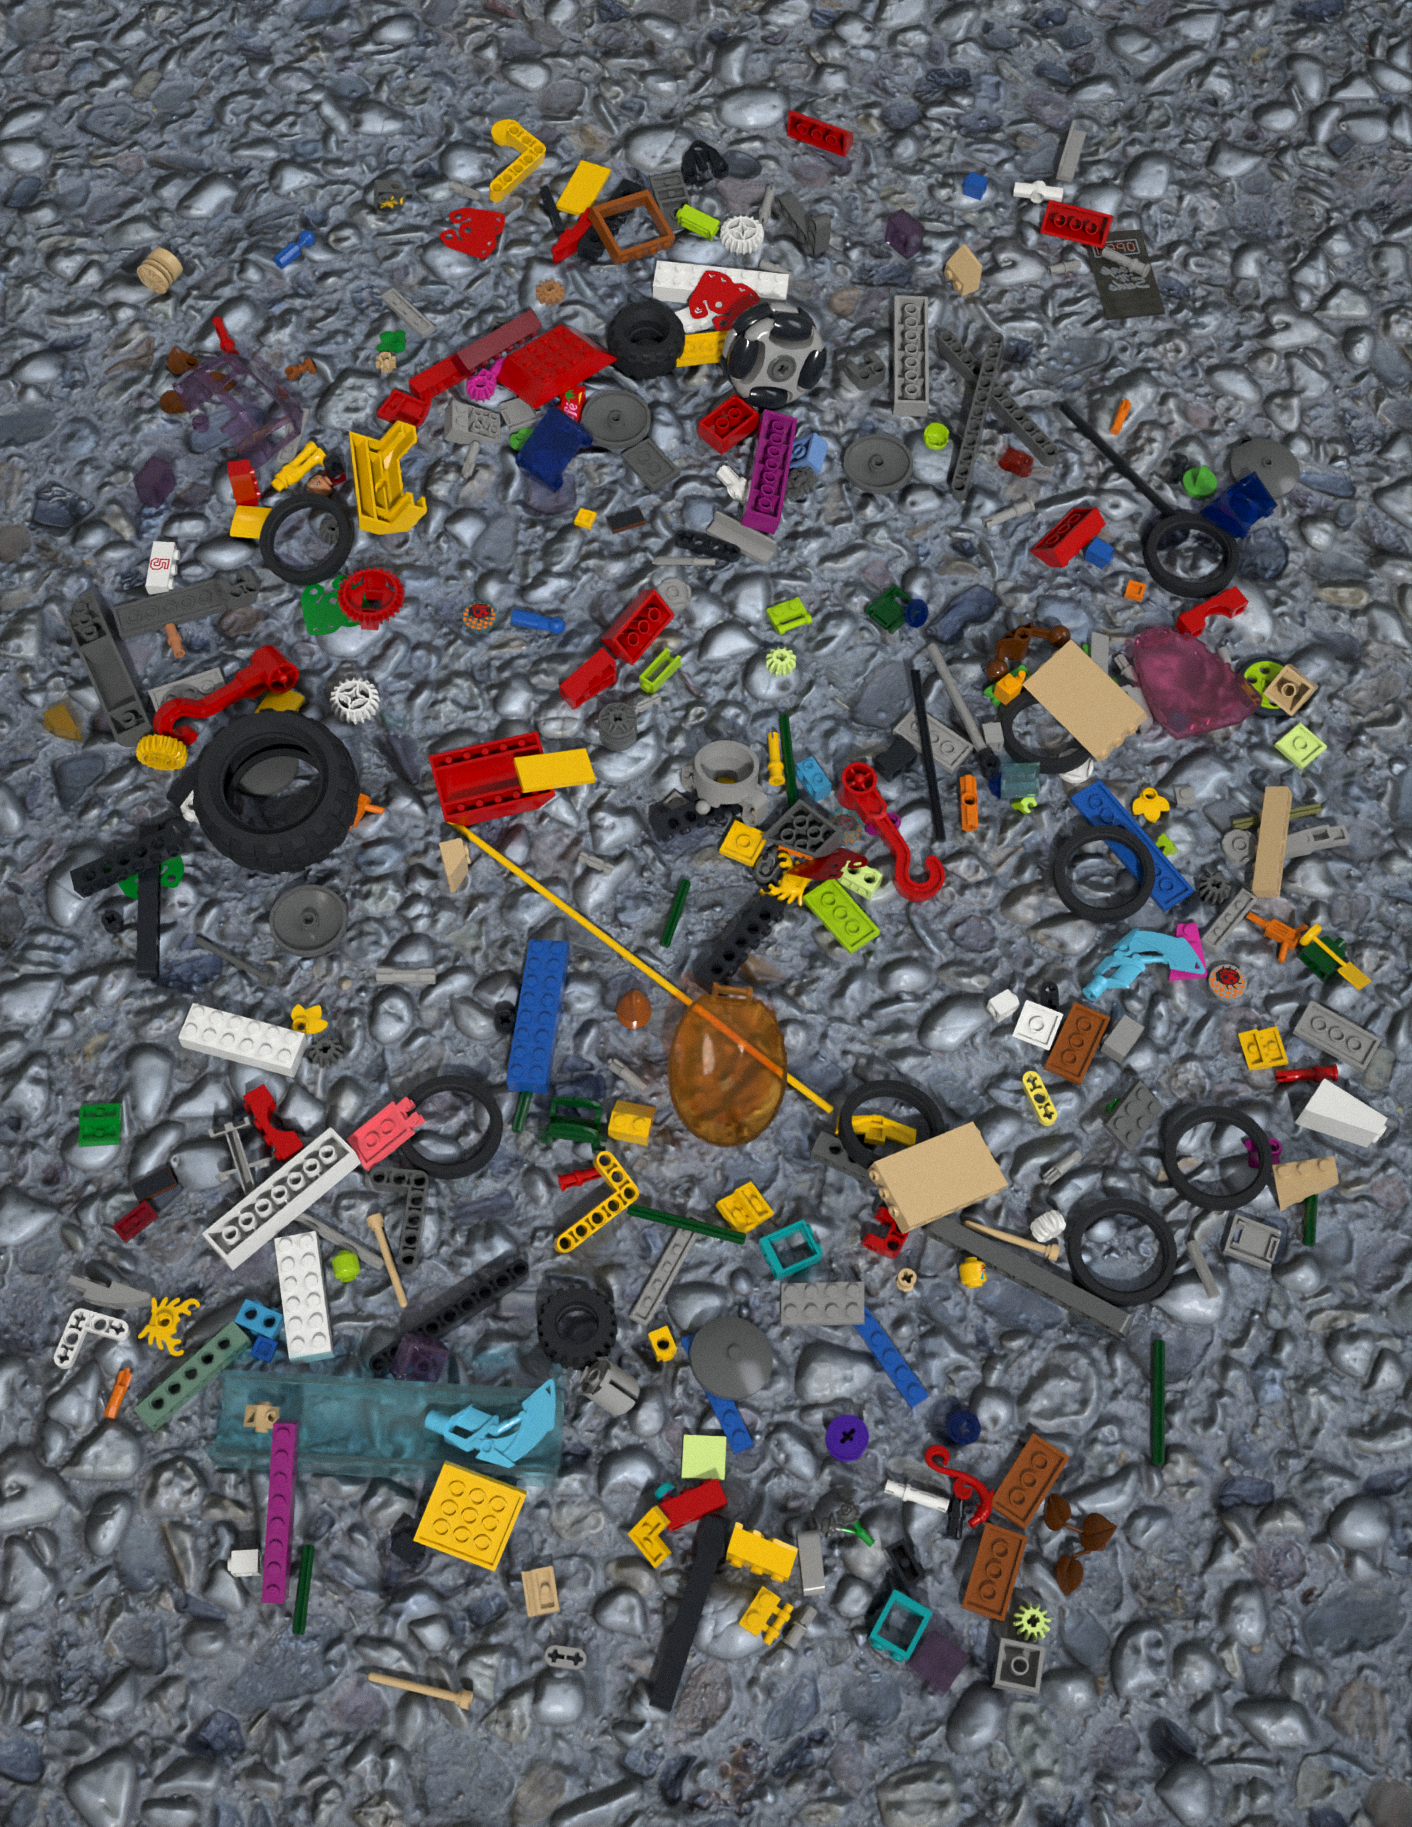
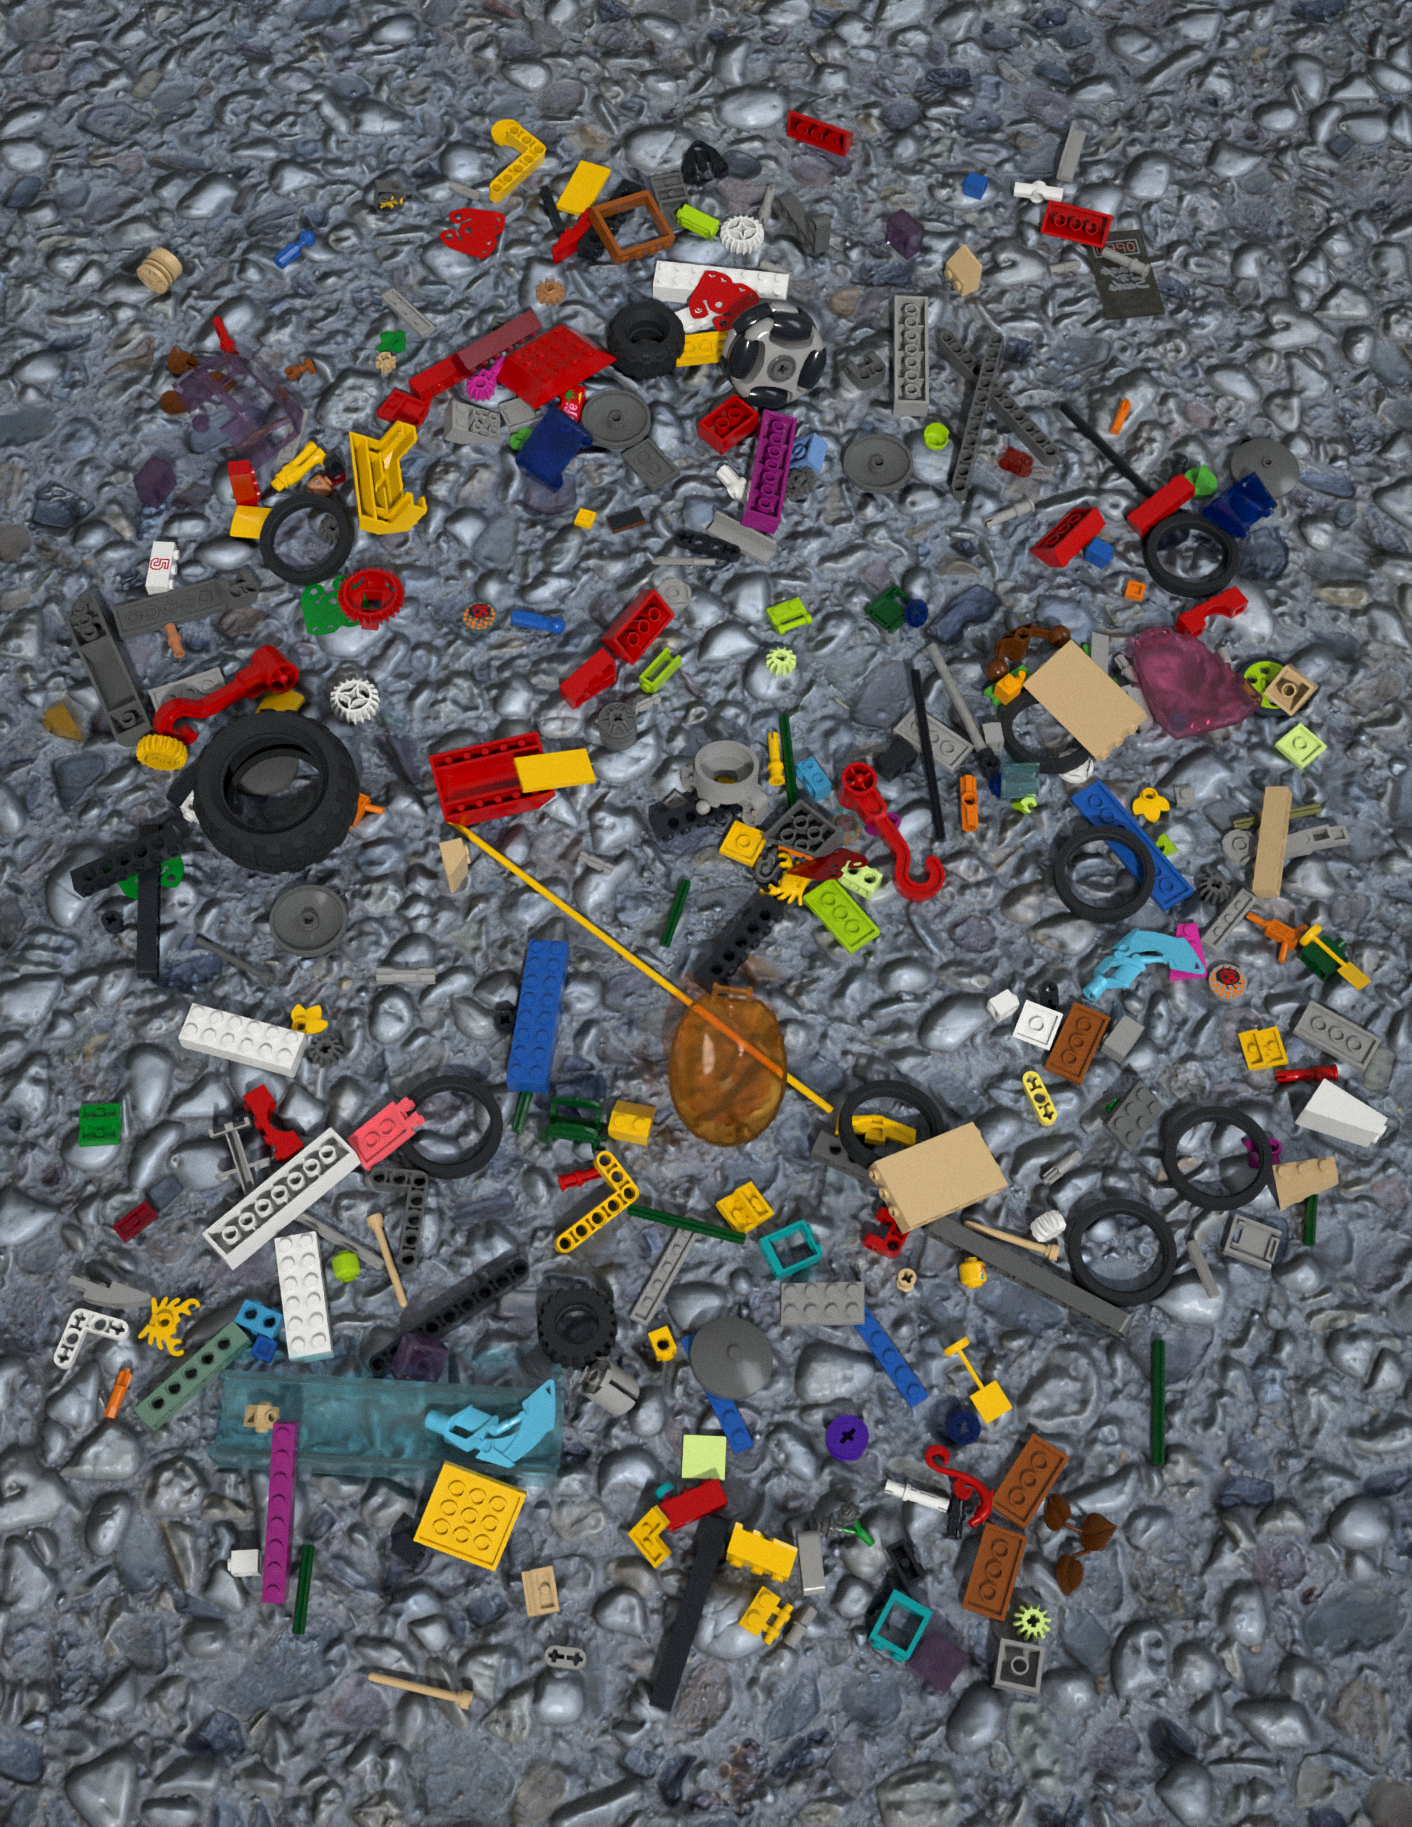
(154, 1185): black tile -> none
(470, 462): light grey piece -> none
(629, 1076): light grey piece -> none
(633, 1009): dark orange piece -> none
(989, 1399): none -> yellow piece
(1160, 505): none -> red brick

